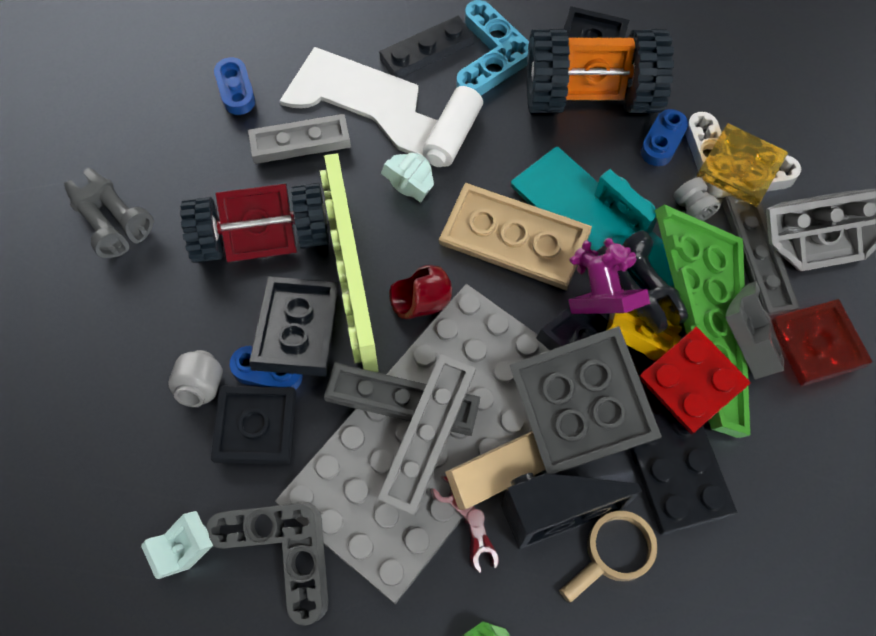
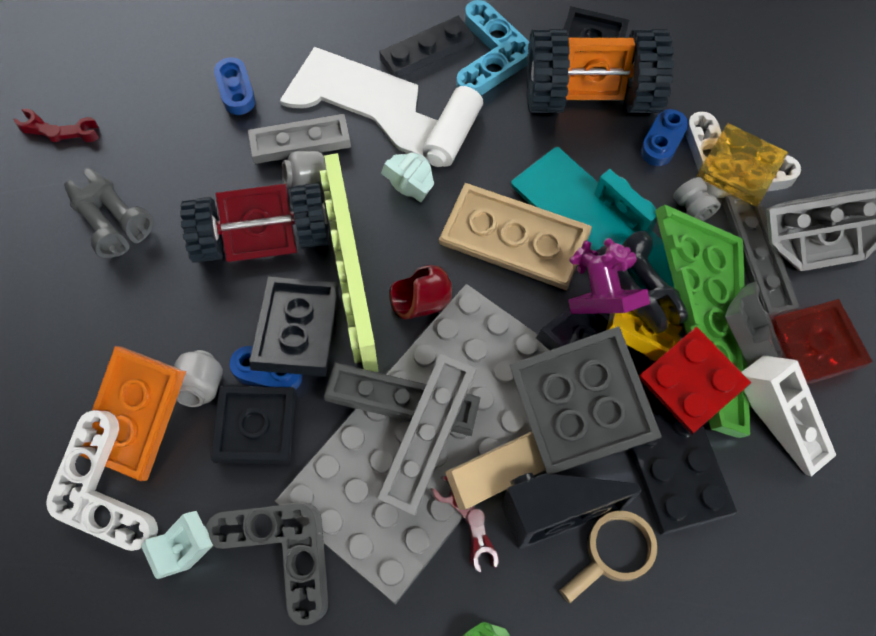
(55, 133): none -> dark red piece
(85, 497): none -> white beam
(142, 399): none -> orange tile
(303, 168): none -> light grey head
(789, 411): none -> white slope

